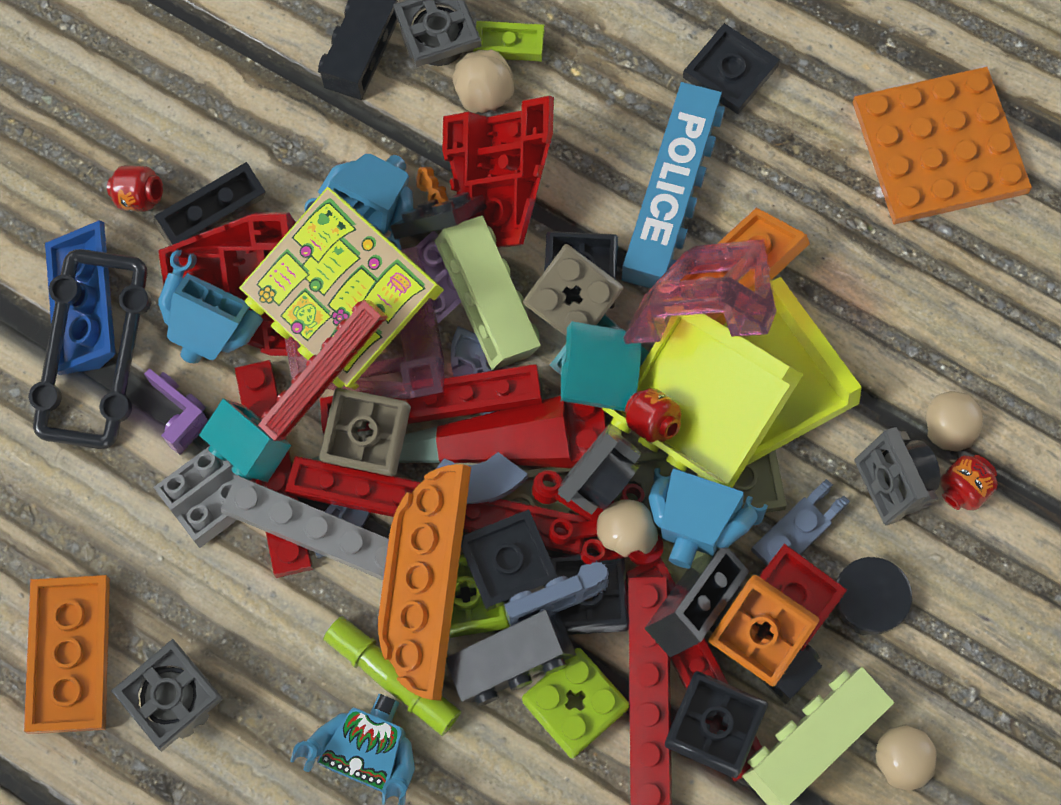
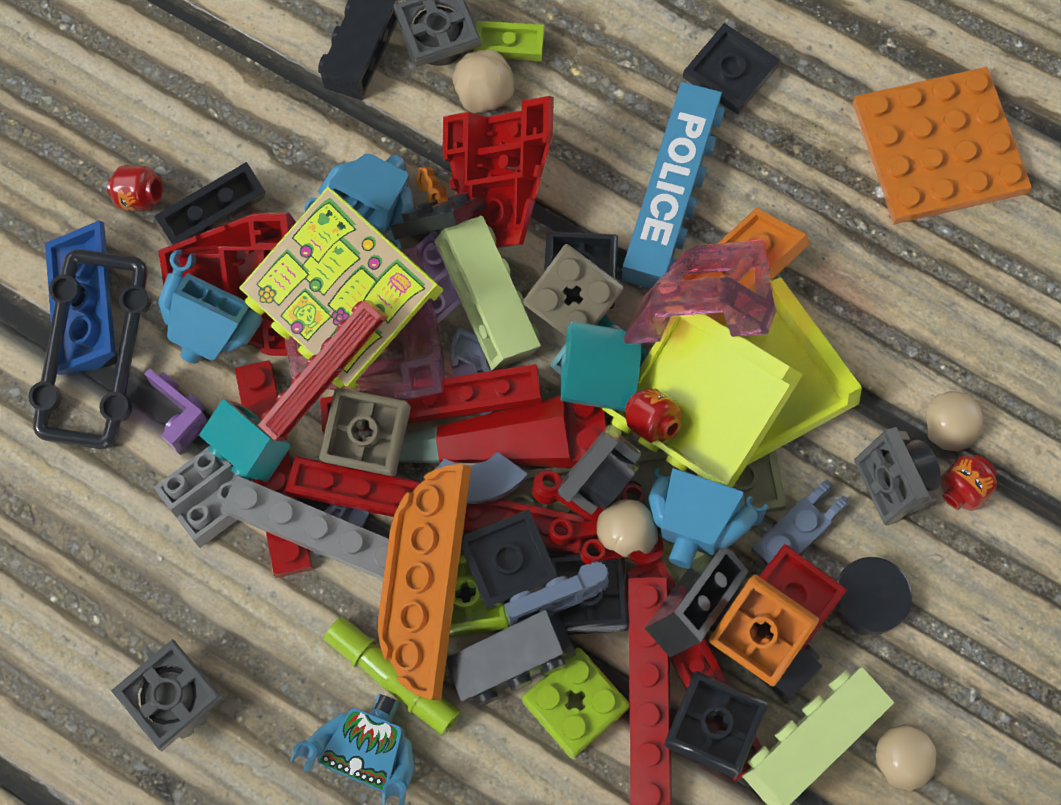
(67, 655): orange plate -> none

